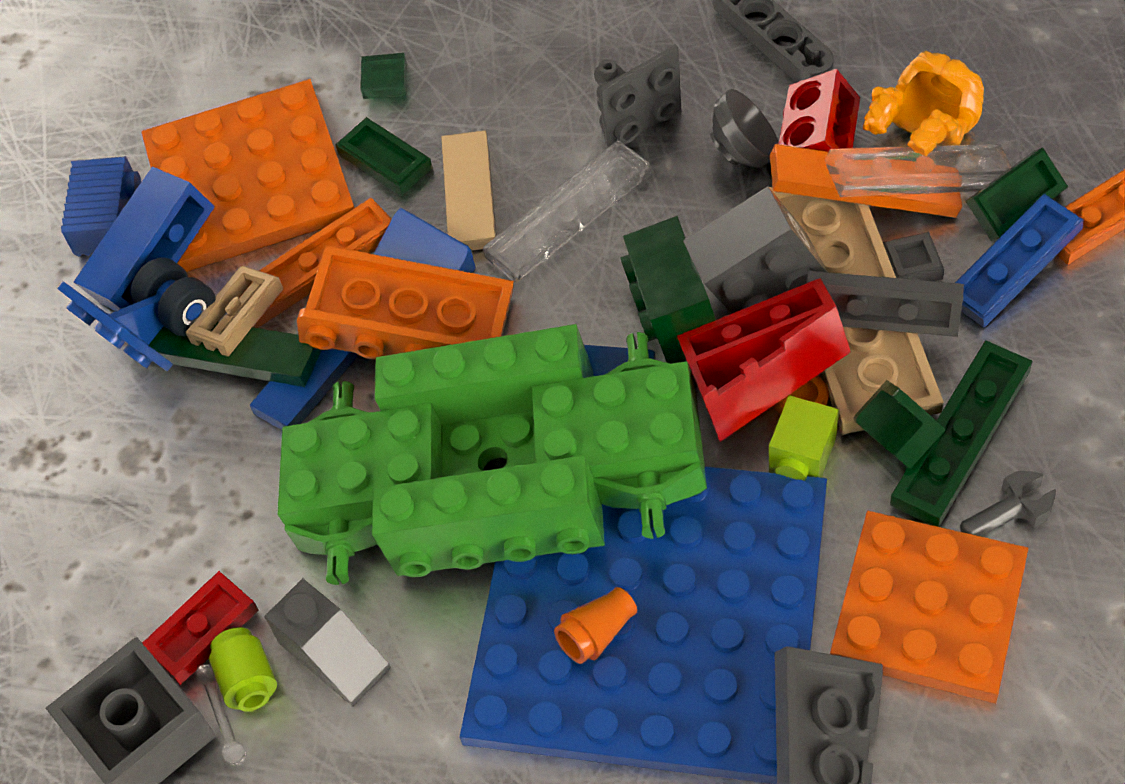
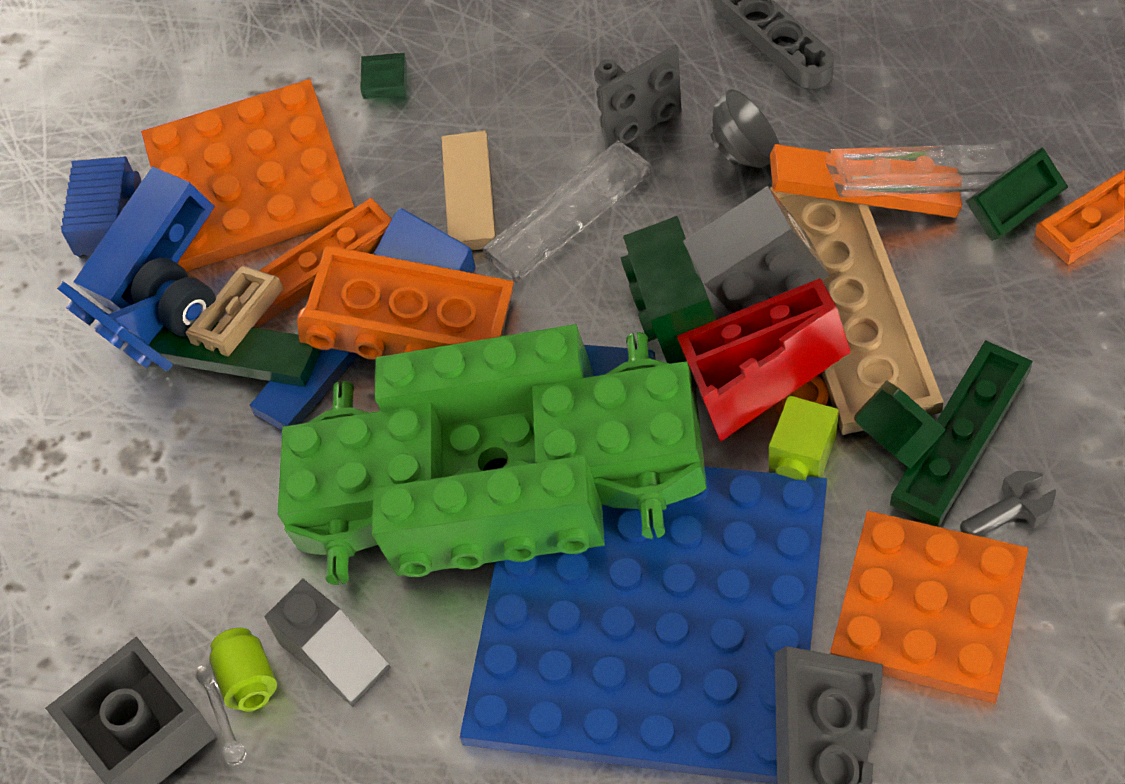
(186, 636): red plate -> none
(384, 156): dark green tile -> none
(592, 626): orange cone -> none
(820, 113): red brick -> none
(895, 303): dark grey plate -> none
(915, 258): dark grey tile -> none
(932, 100): light orange hair -> none
(1017, 258): blue tile -> none

